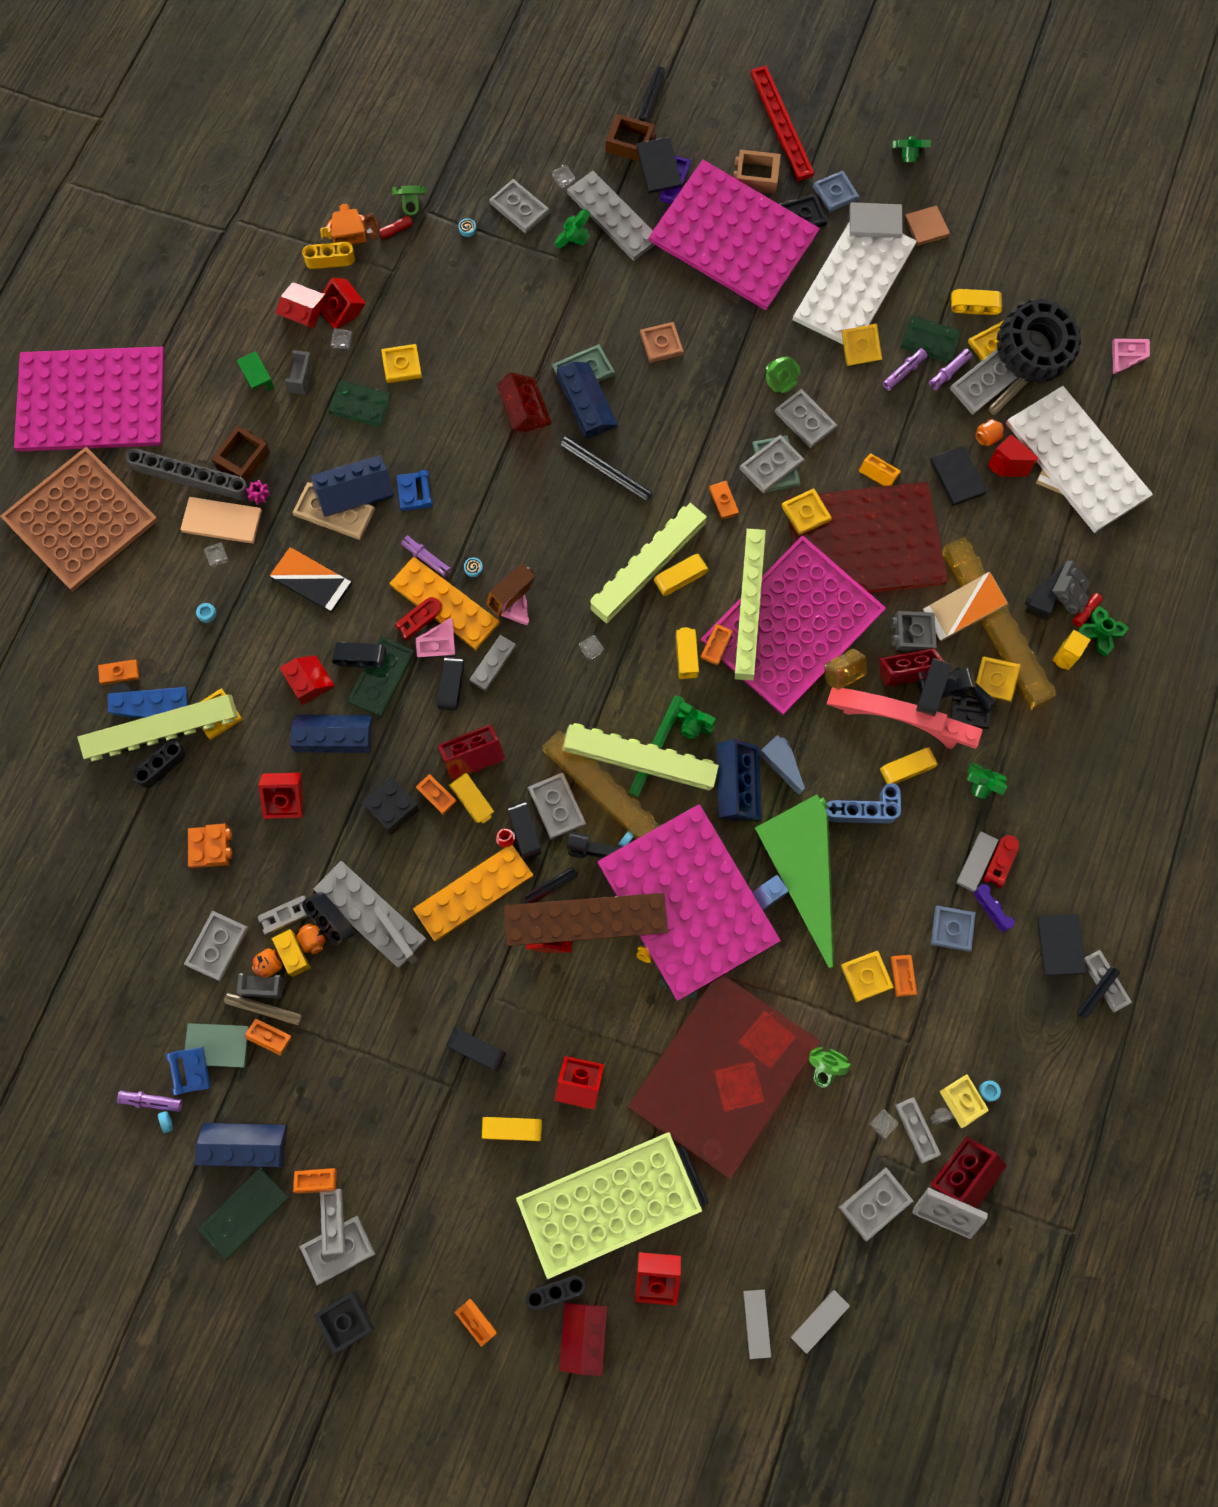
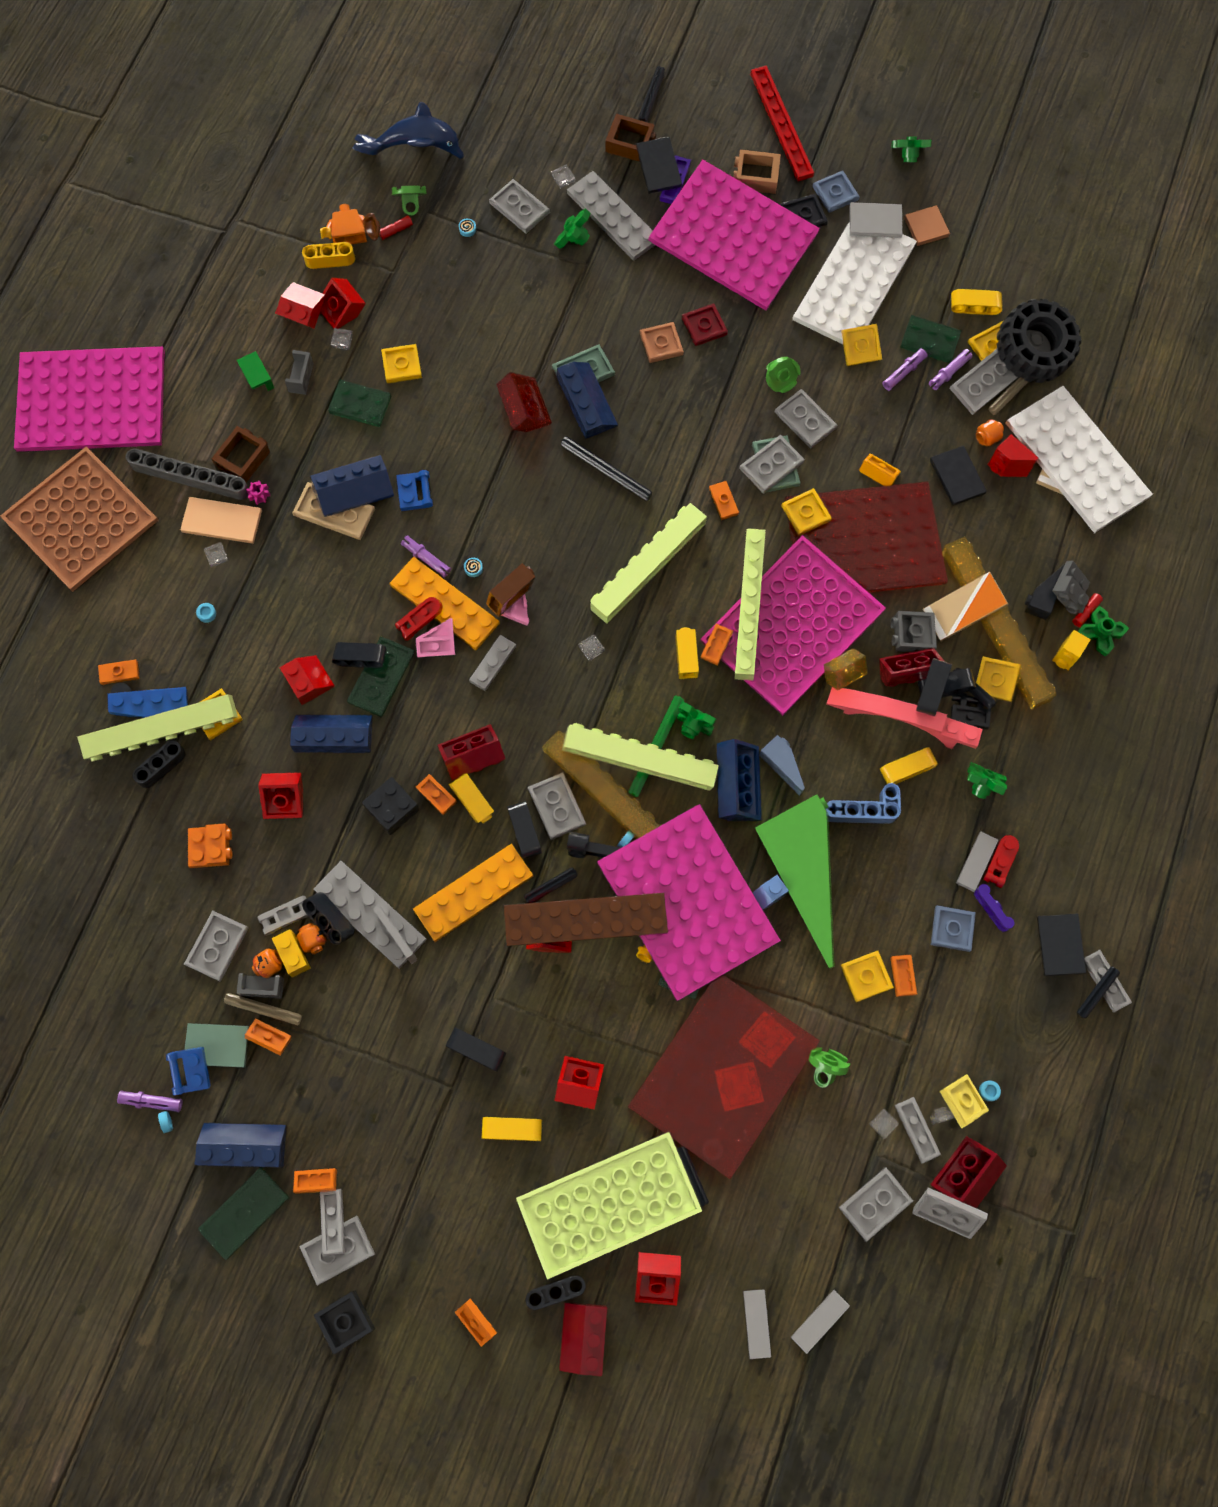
(310, 579): tile -> none
(417, 131): none -> dark blue animal
(450, 683): black beam -> none
(503, 834): red plate -> none
(681, 574): yellow beam -> none
(704, 324): none -> dark red tile
(1129, 352): bright pink wing -> none

